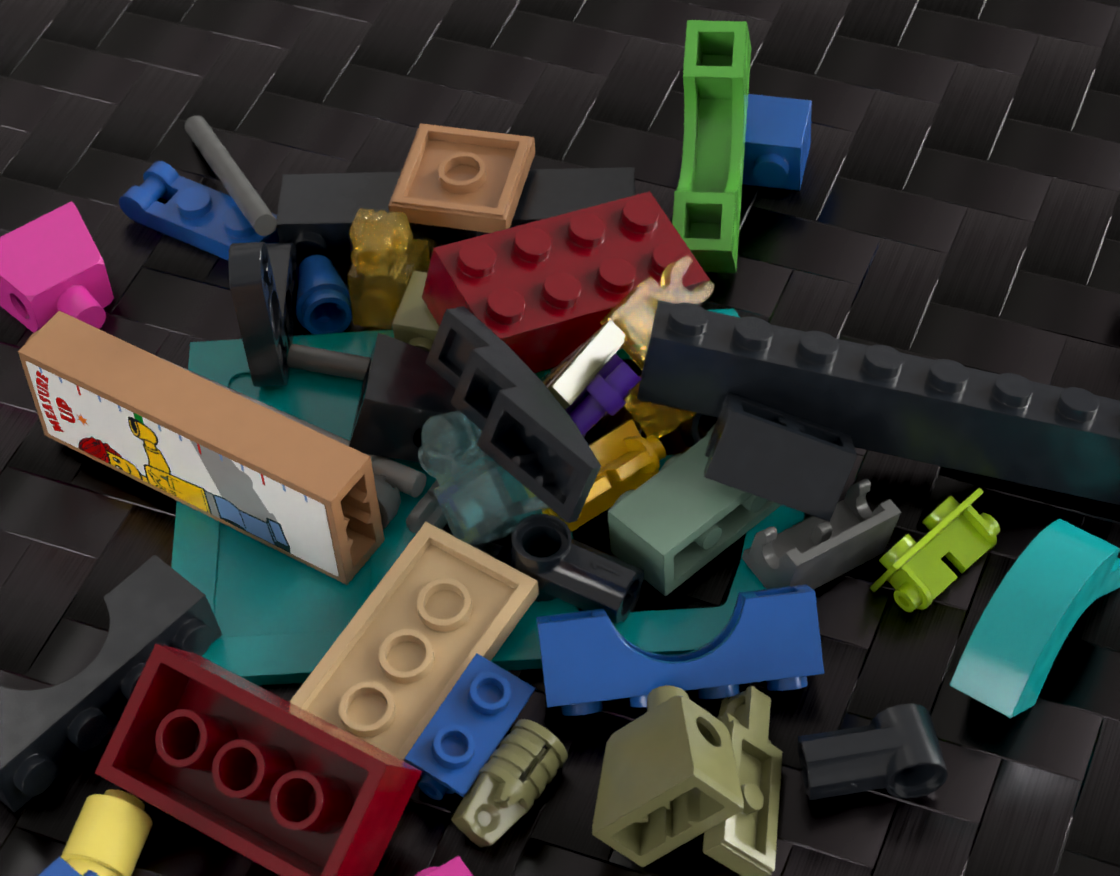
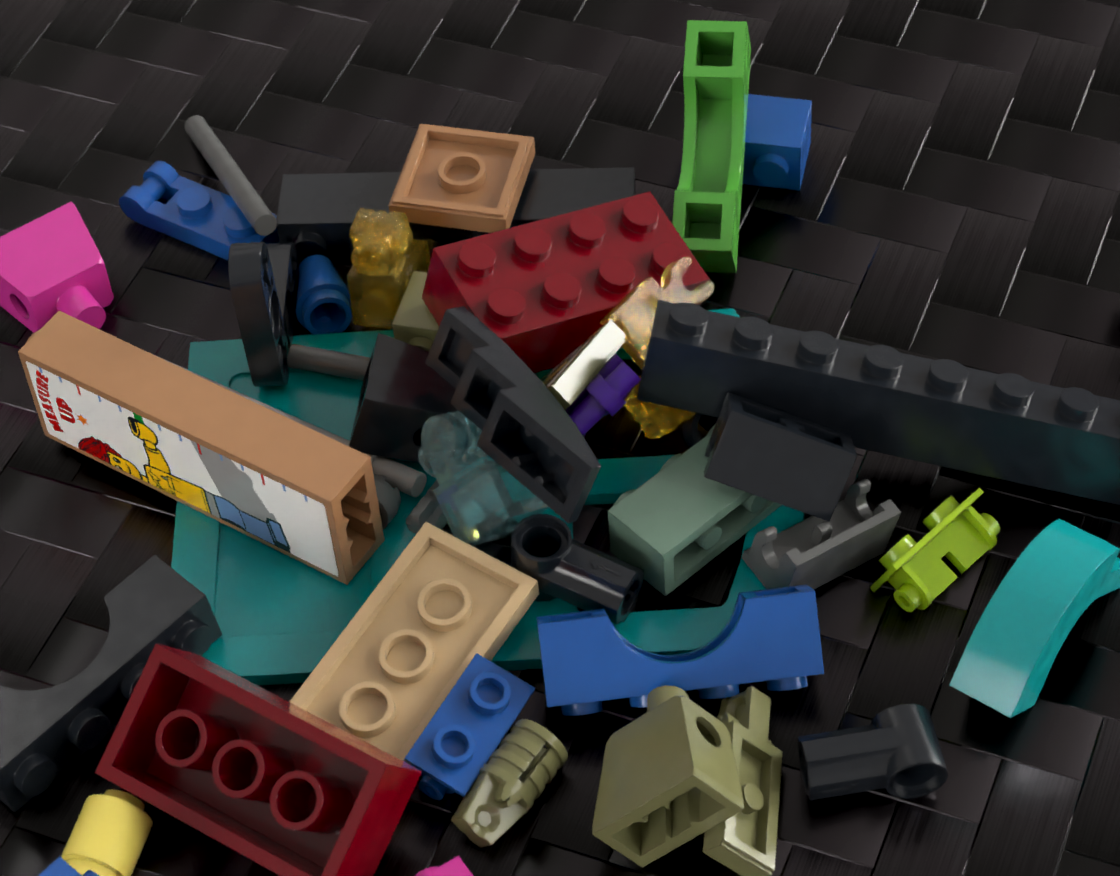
(625, 464): yellow hinge -> none

